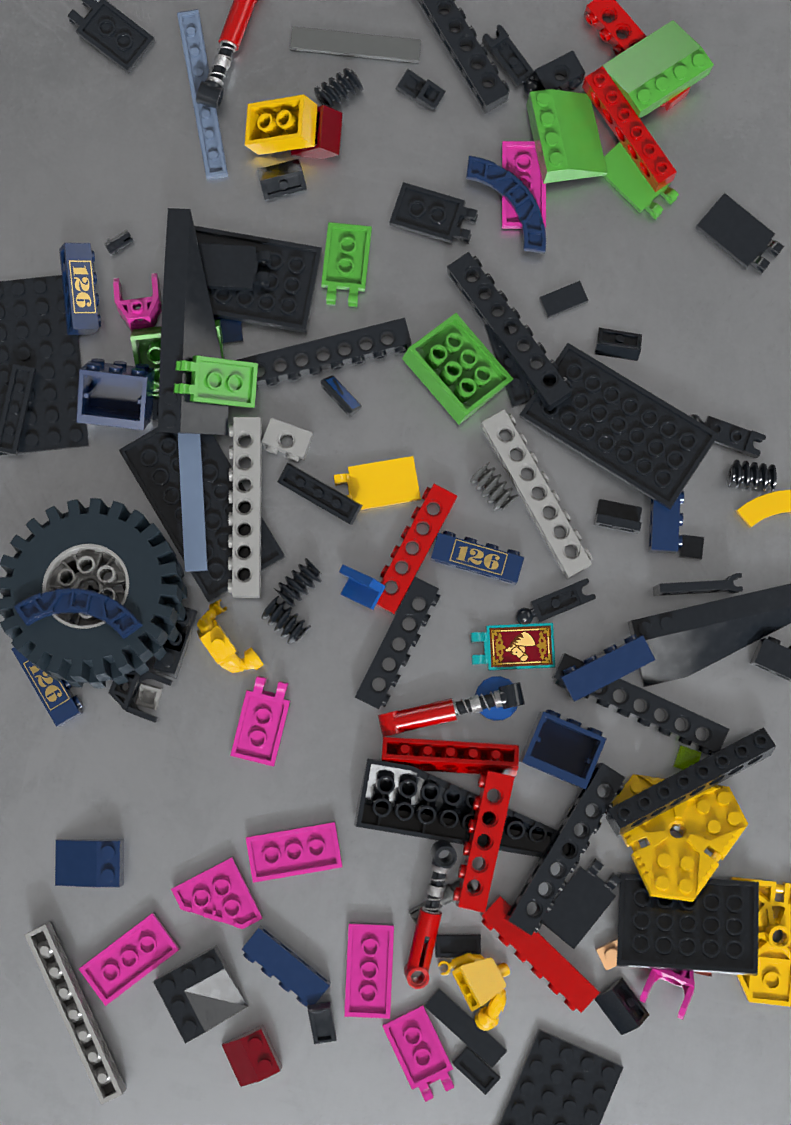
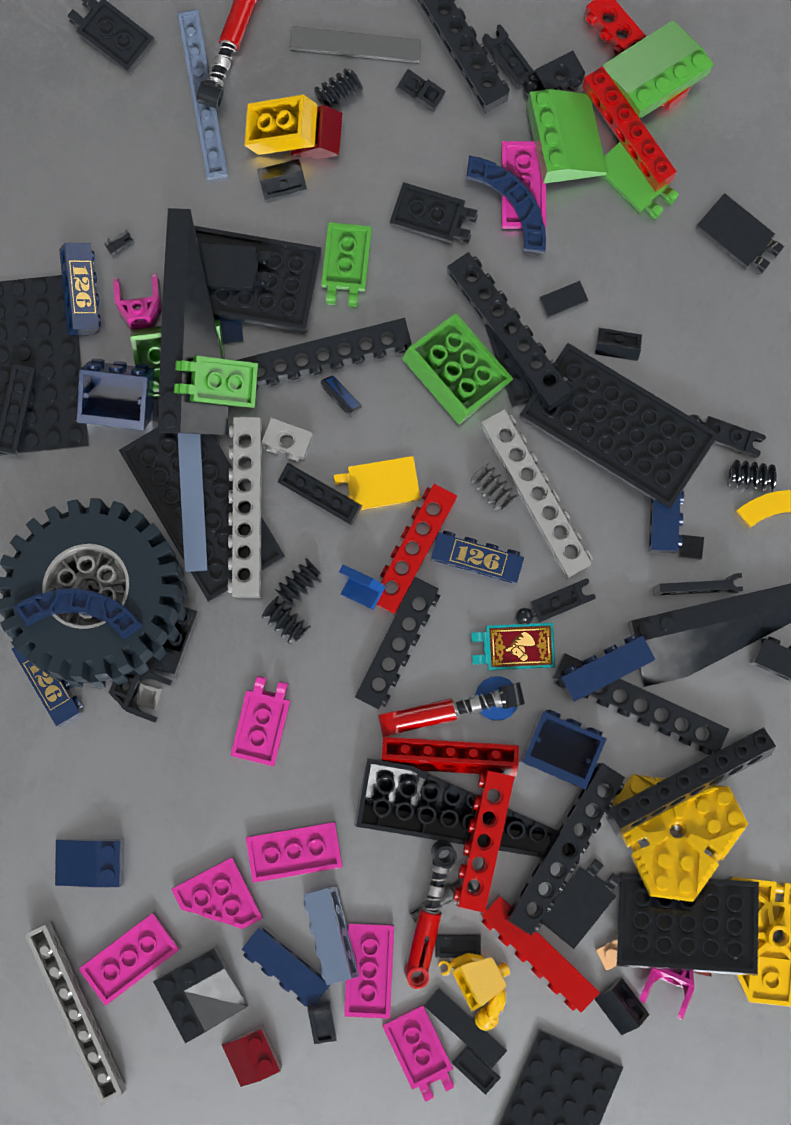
(221, 646): yellow torso -> none
(331, 935): none -> sand blue brick
(618, 516): black panel -> none
(686, 757): clear neon green tile -> none

